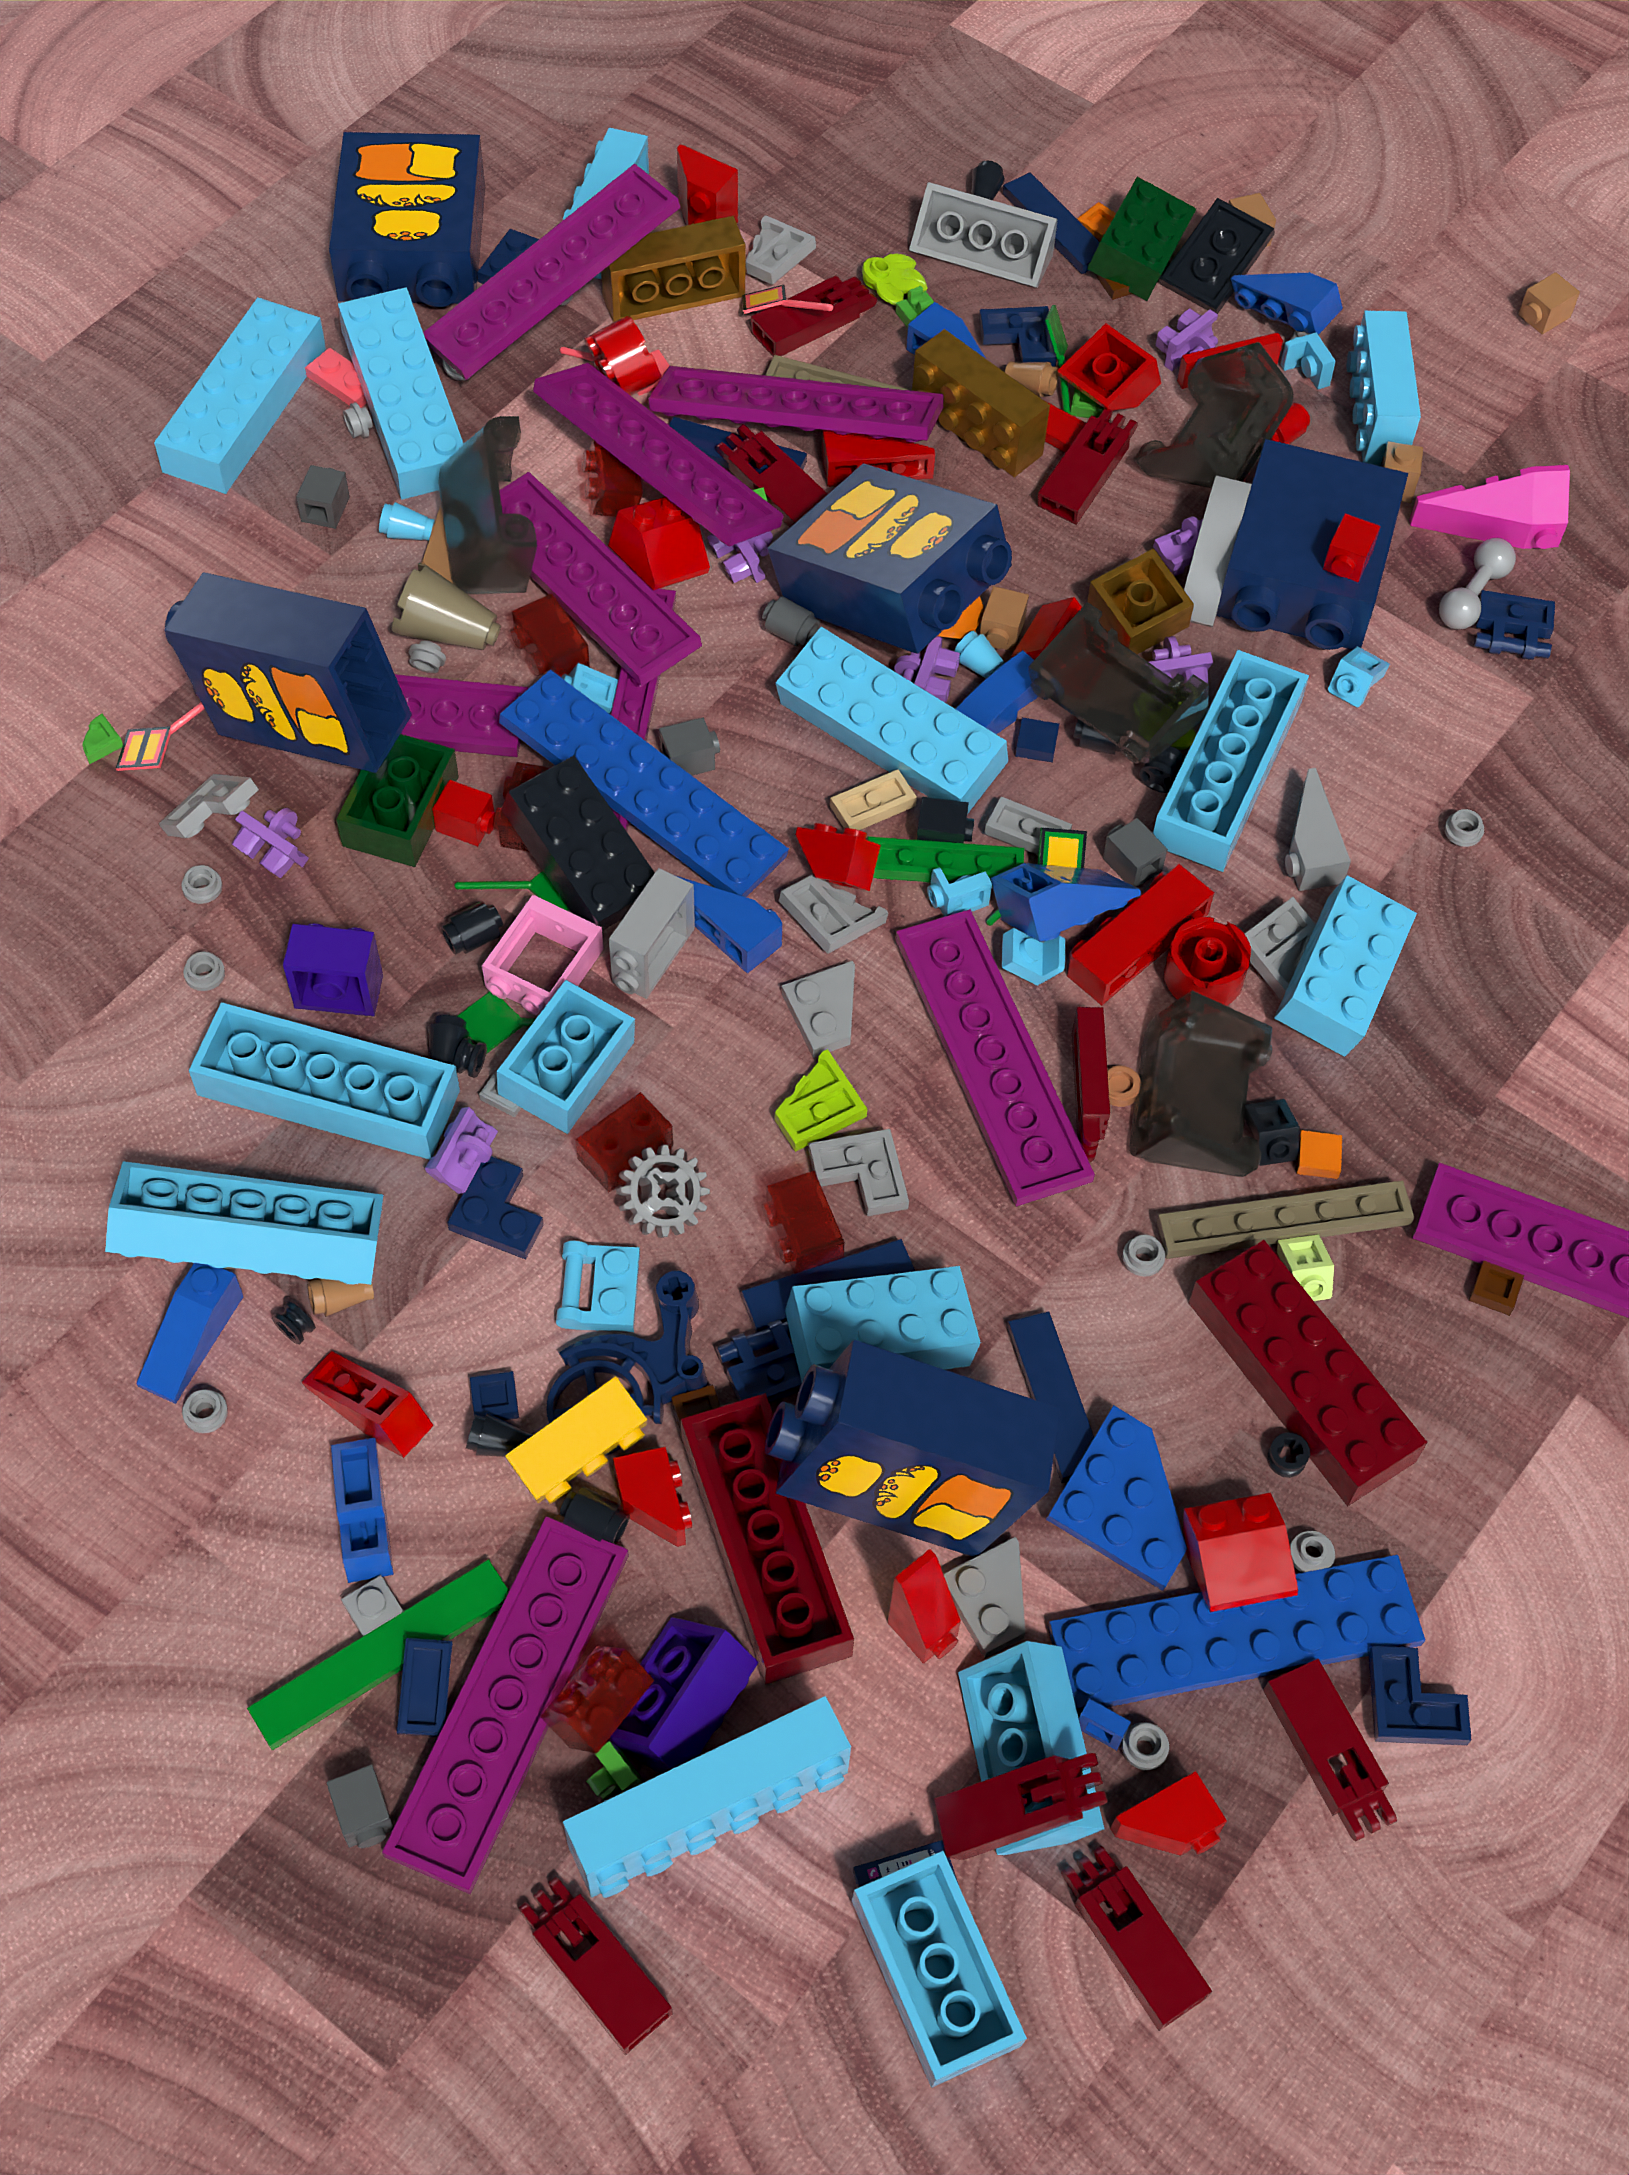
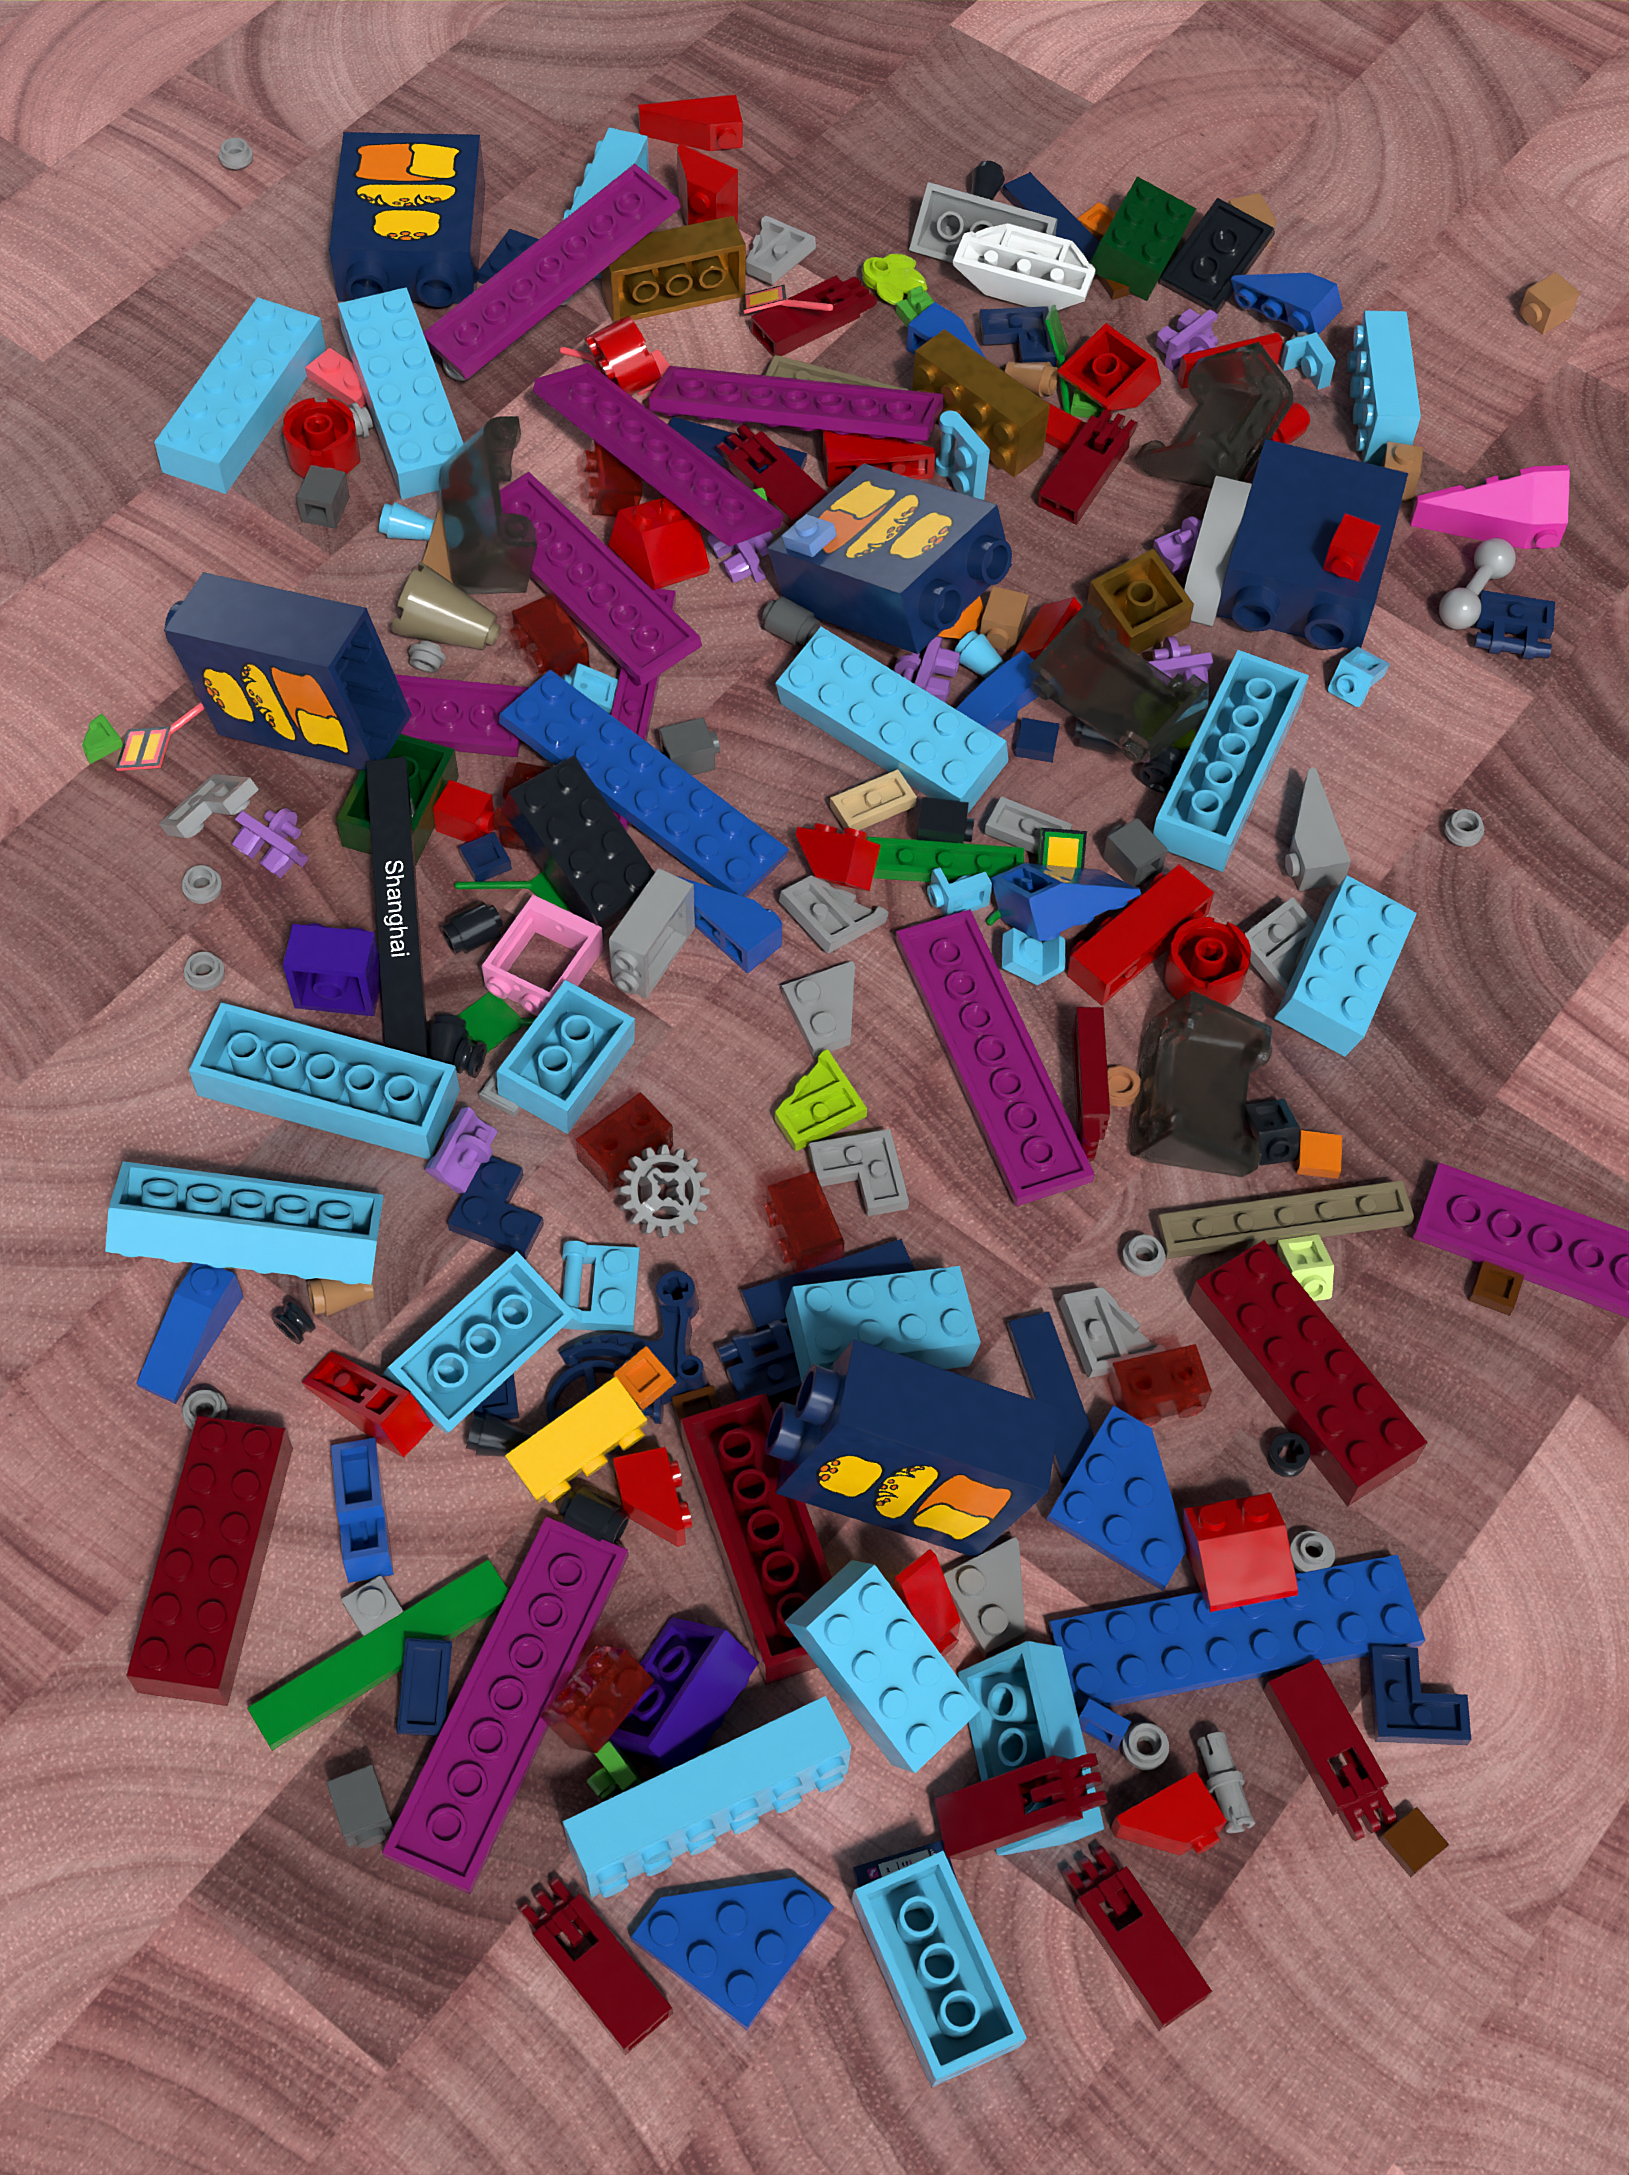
(210, 1561): none -> dark red brick
(235, 153): none -> light grey plate
(320, 436): none -> red brick
(397, 906): none -> black tile
(480, 1343): none -> medium azure slope
(485, 857): none -> dark blue tile
(644, 1378): none -> orange tile
(696, 123): none -> red slope
(734, 1940): none -> blue plate
(809, 535): none -> medium blue plate
(883, 1665): none -> medium azure brick
(971, 458): none -> medium azure plate
(1024, 266): none -> white wedge
(1103, 1331): none -> light grey wing
(1161, 1385): none -> clear red brick
(1225, 1782): none -> light grey pin
(1413, 1842): none -> reddish brown tile

